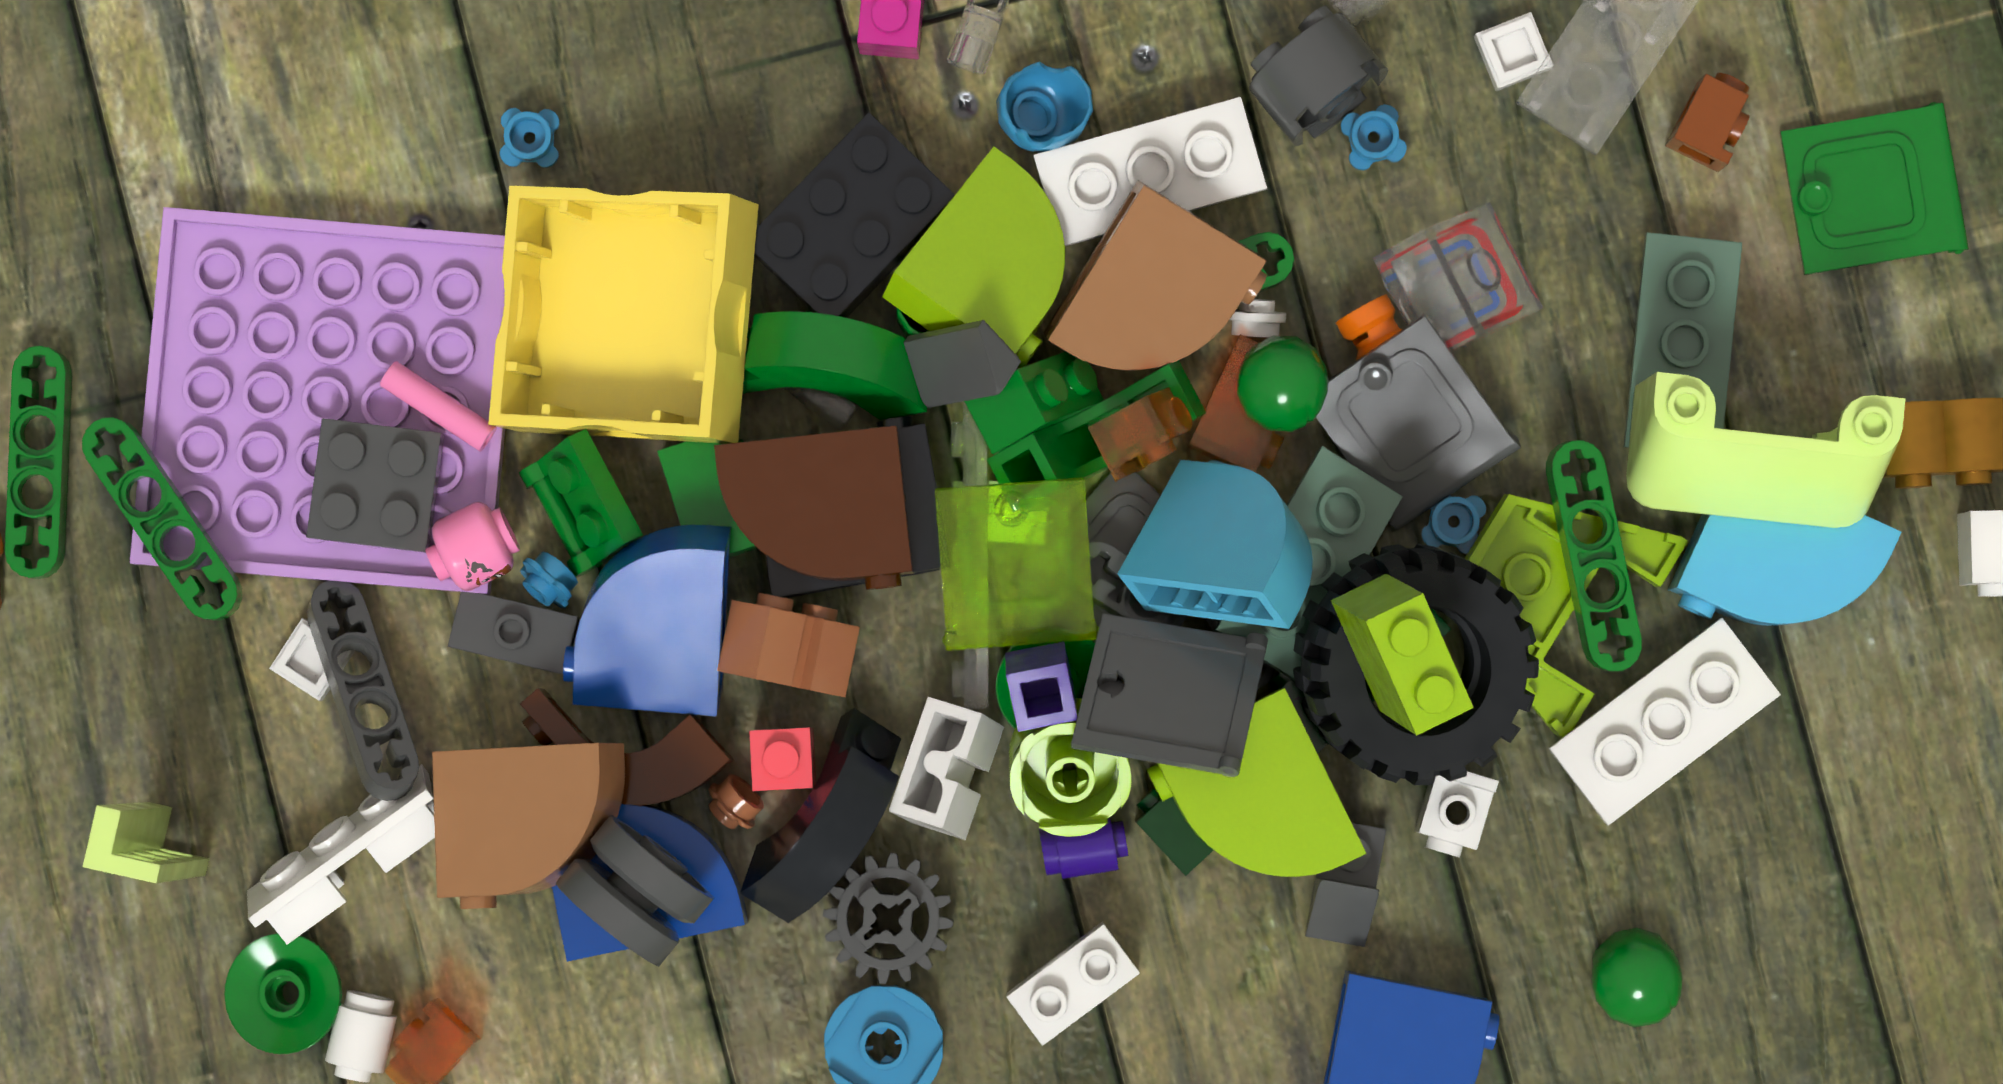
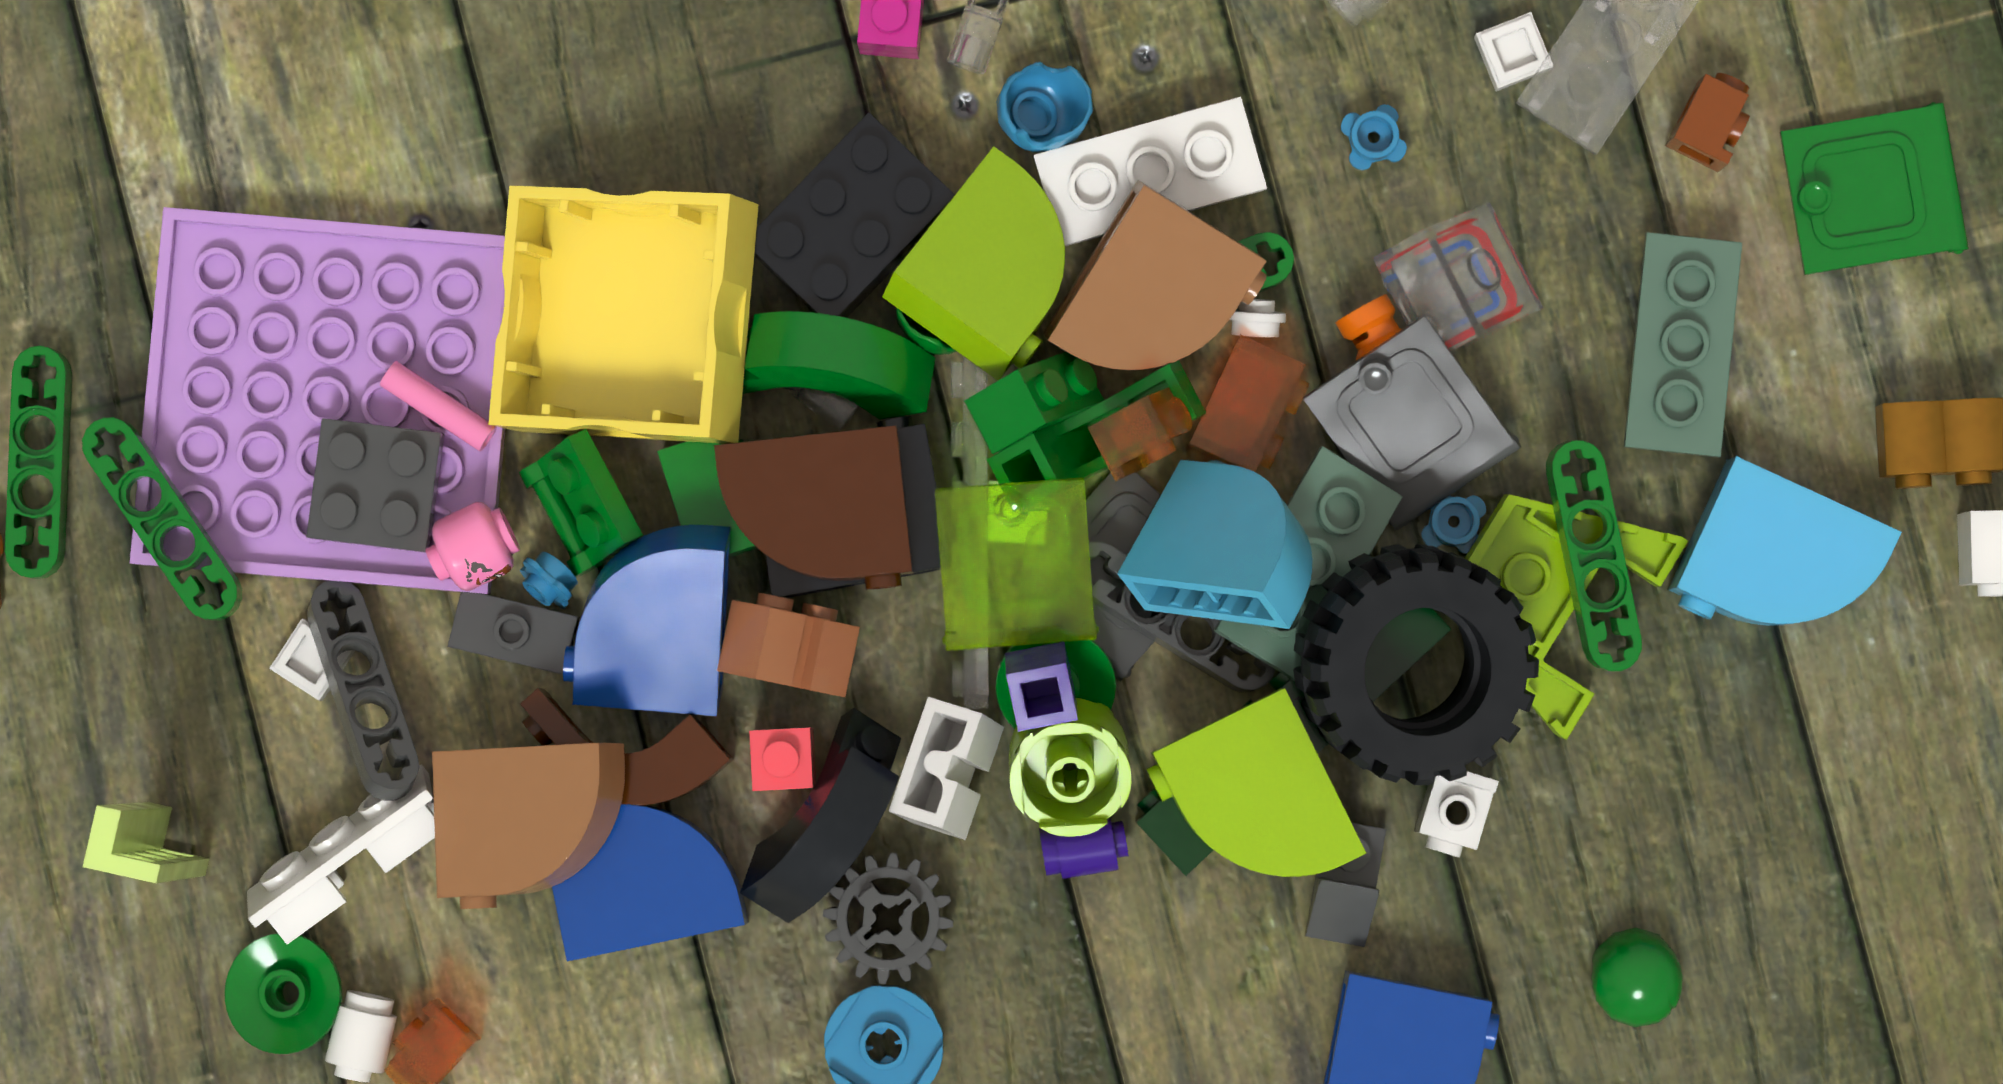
(520, 123): dark azure plate -> none
(629, 897): dark grey wheel -> none
(735, 803): nougat plate -> none
(960, 363): dark grey slope -> none
(1072, 983): white brick -> none
(1181, 699): dark grey container -> none
(1282, 383): green hair -> none
(1315, 75): dark grey brick -> none
(1402, 653): lime brick -> none
(1664, 721): white brick -> none
(1693, 468): yellowish green windscreen -> none

